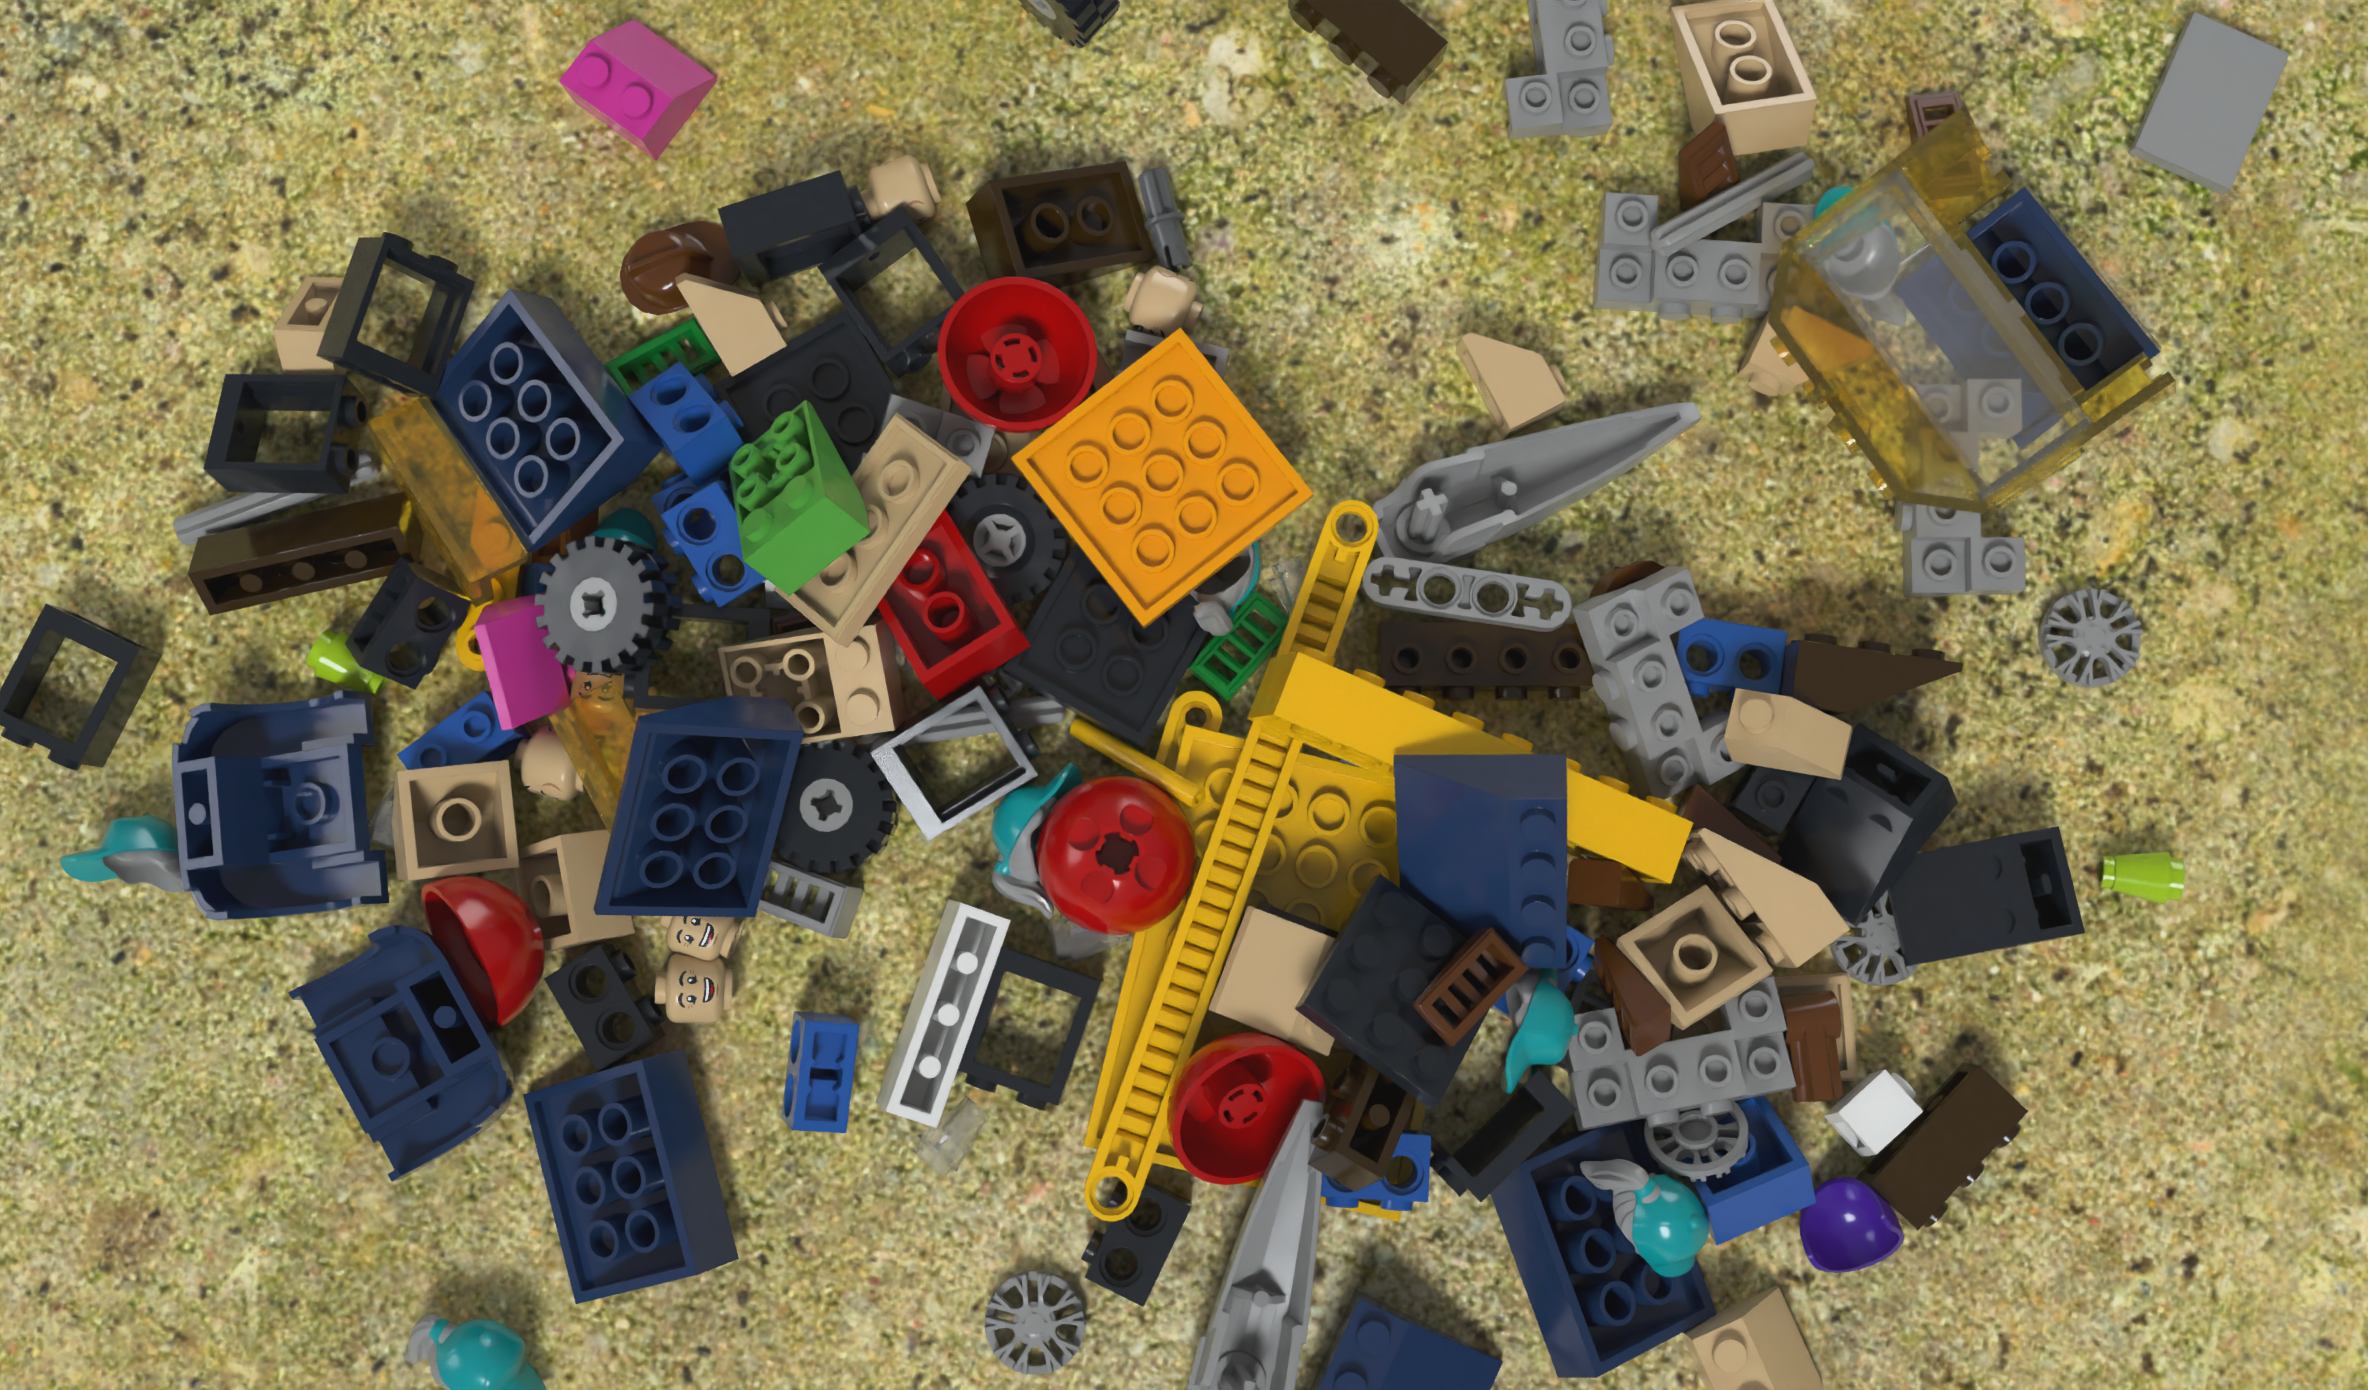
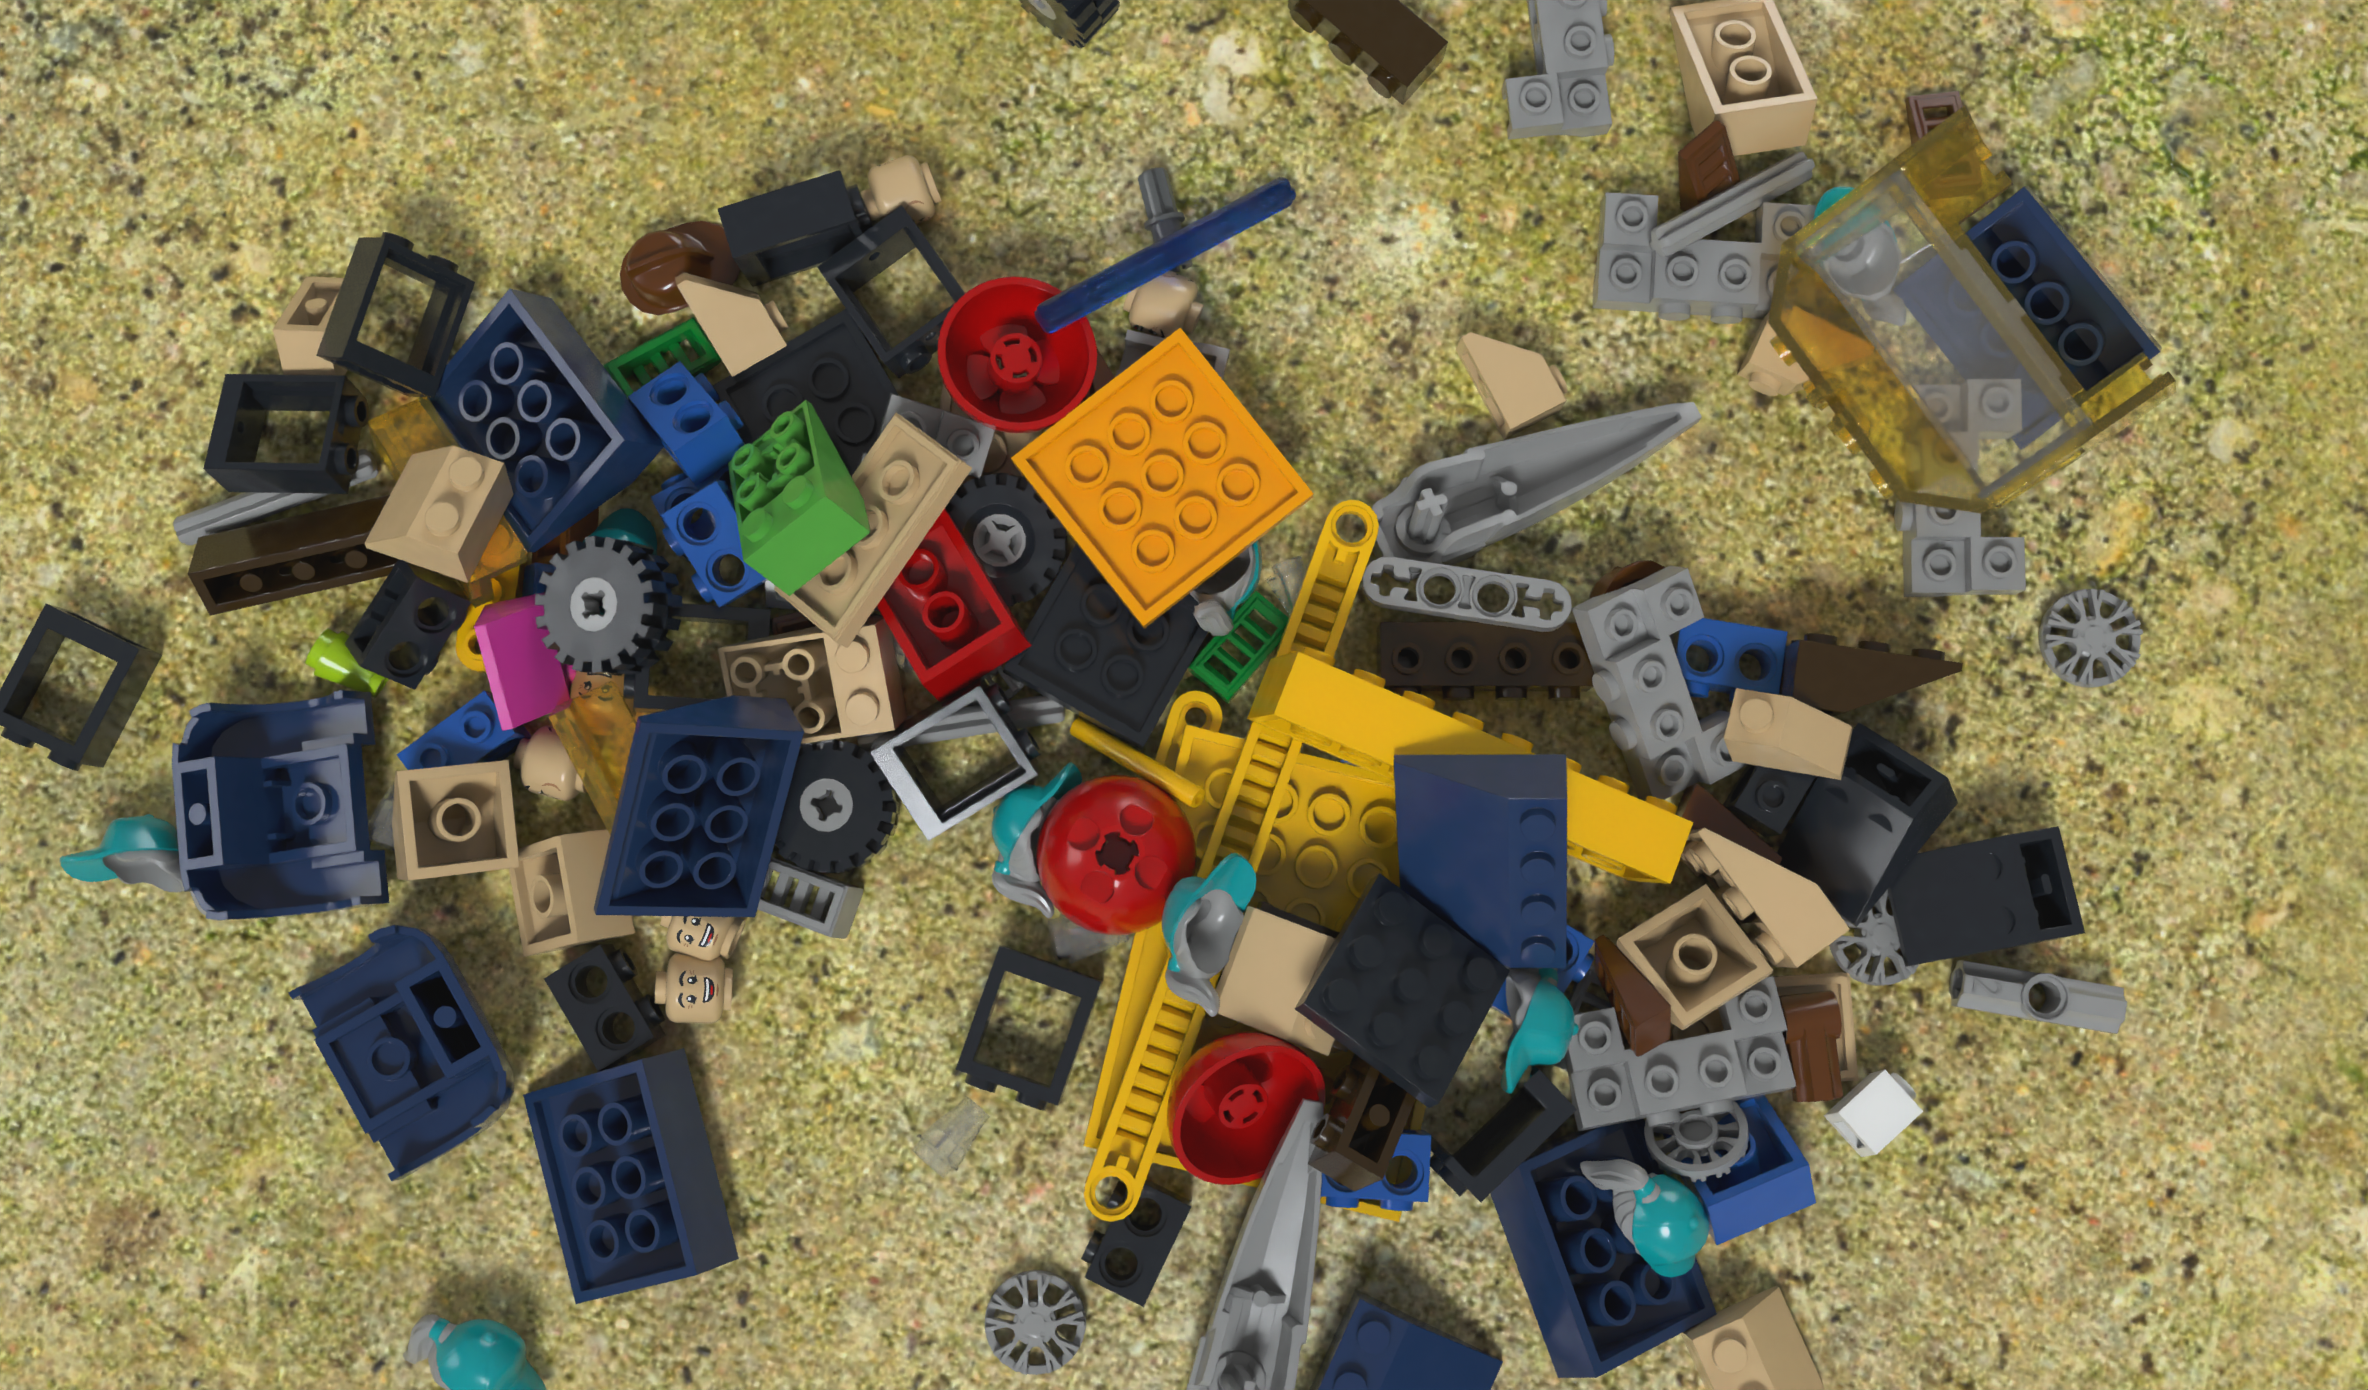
(443, 511): none -> tan slope
(491, 941): red piece -> none
(637, 85): dark pink slope -> none
(820, 1072): blue brick -> none
(942, 1013): white brick -> none
(1060, 225): dark brown slope -> none
(1164, 255): none -> clear blue axle
(1202, 926): none -> light grey hair
(1500, 957): reddish brown slope -> none
(1606, 886): reddish brown slope -> none
(1848, 1227): dark purple helmet -> none
(1944, 1146): dark brown brick -> none
(2066, 1002): none -> light grey piece
(2143, 875): lime cone -> none
(2208, 103): light grey tile -> none

